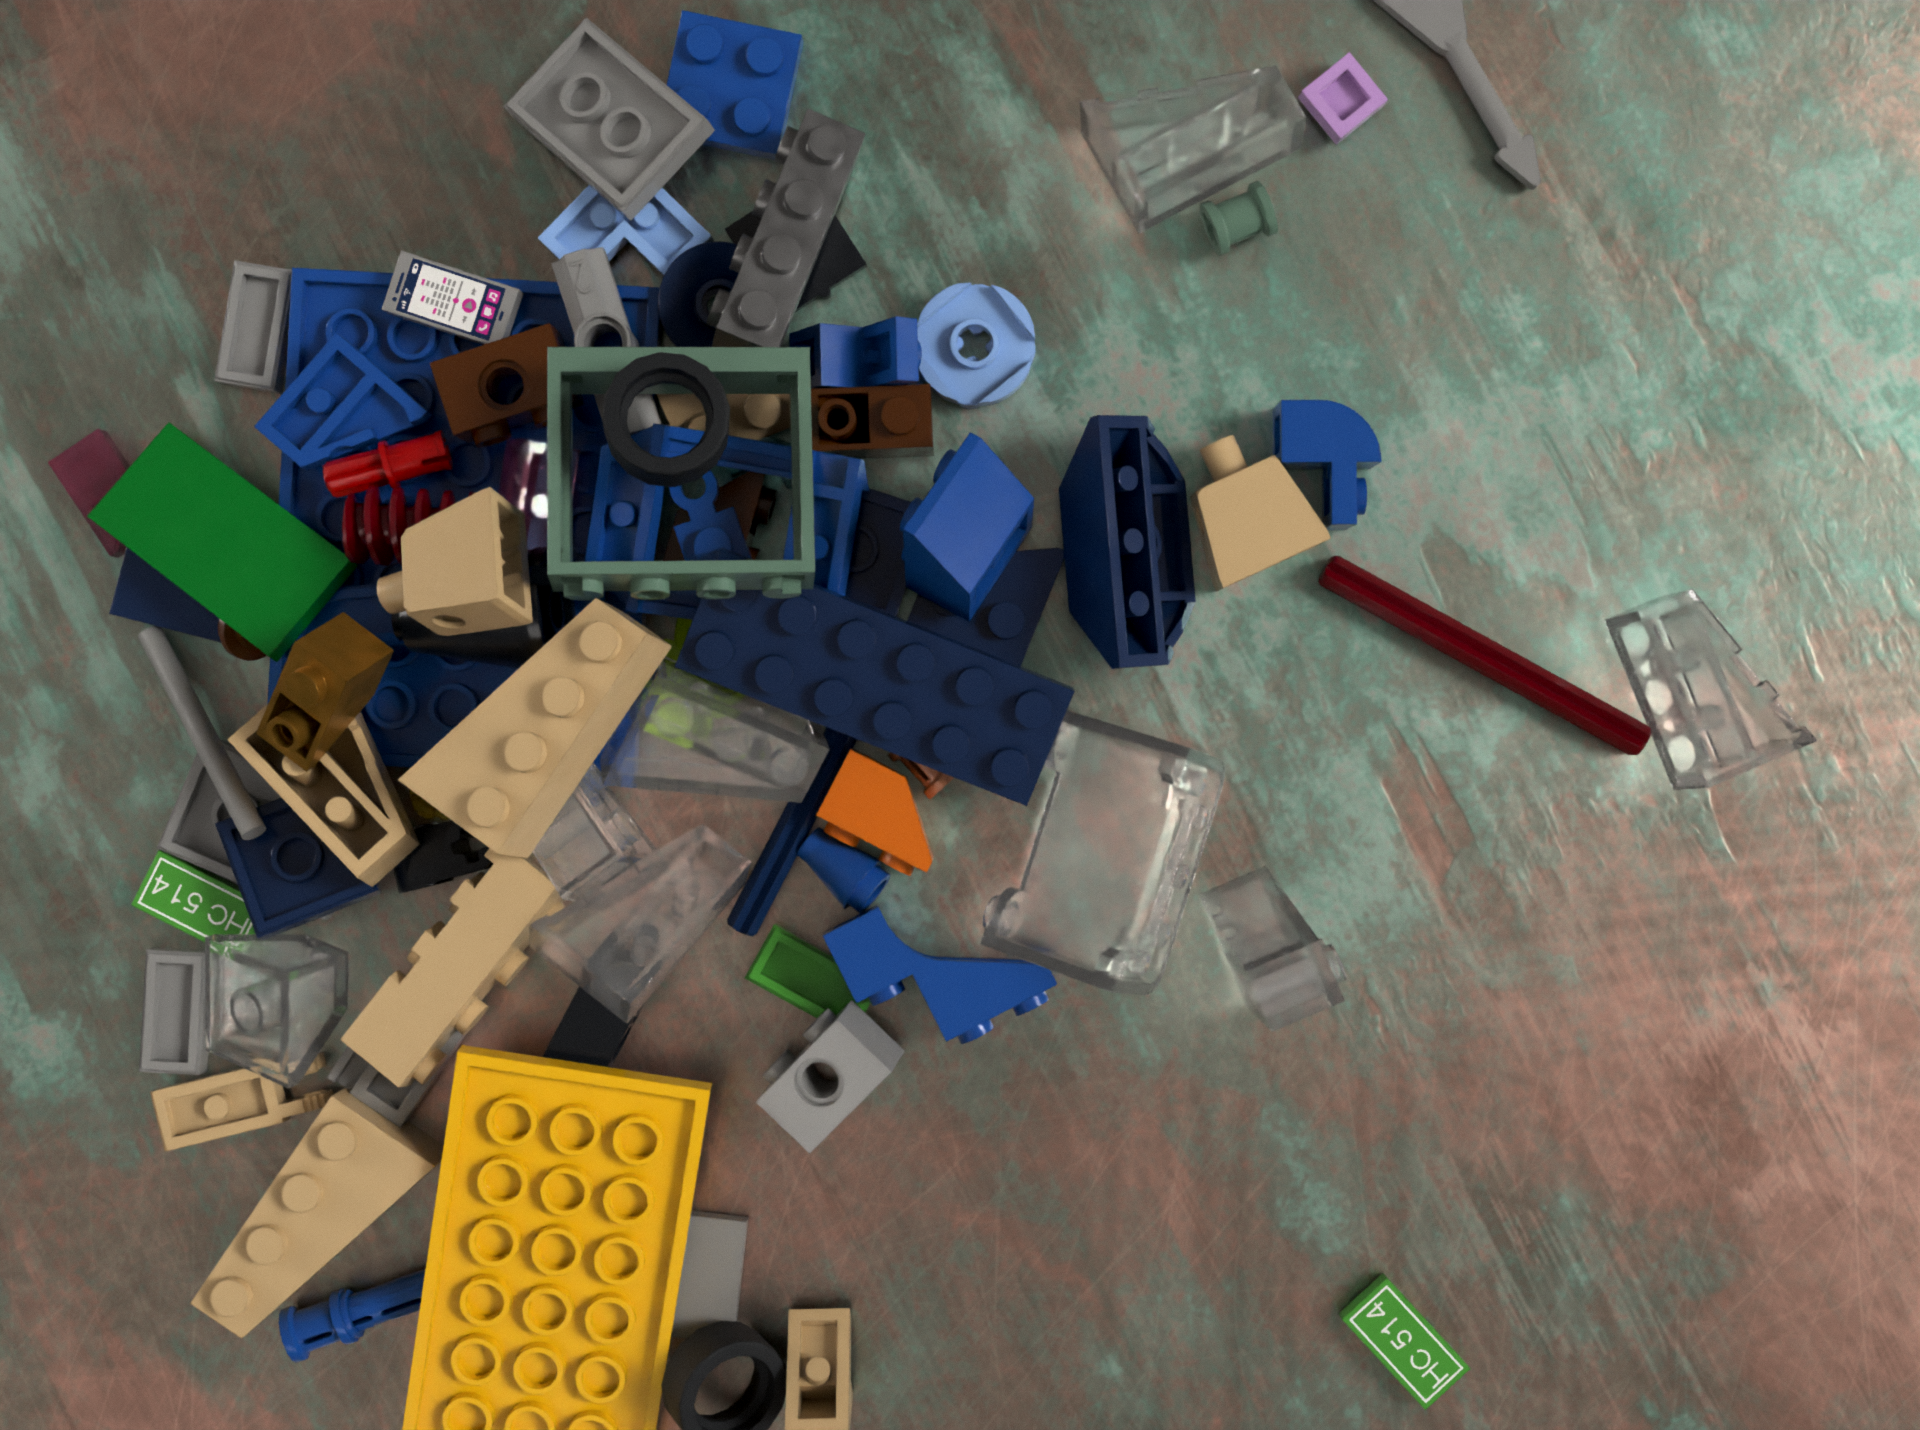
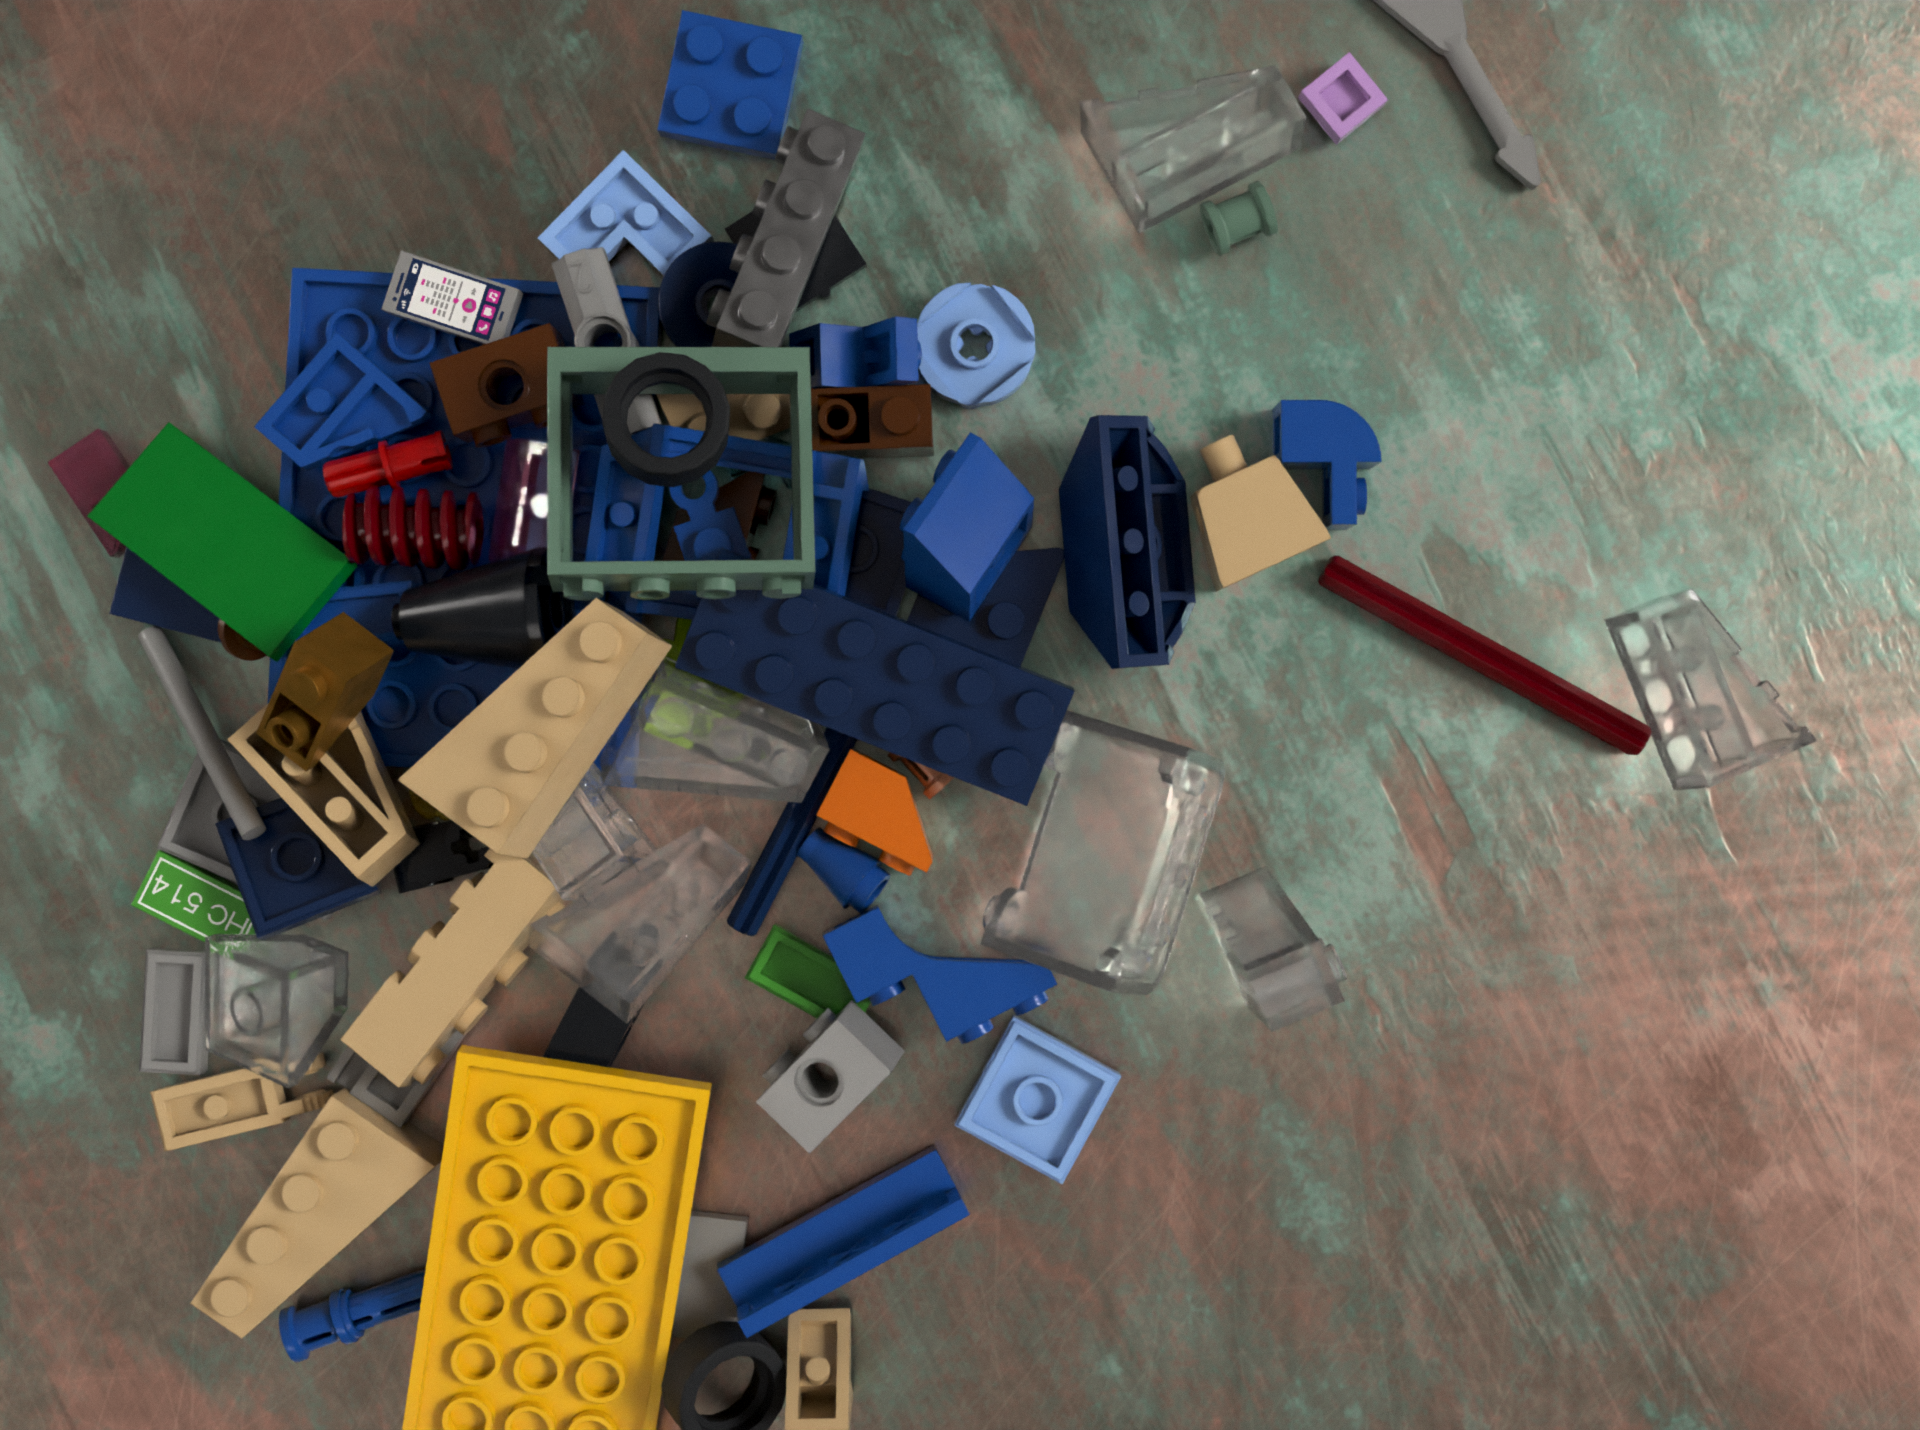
(255, 328): light grey tile -> none
(464, 568): tan torso -> none
(609, 118): light grey tile -> none
(841, 1240): none -> blue fence
(1037, 1099): none -> light blue plate
(1404, 1341): bright green tile -> none

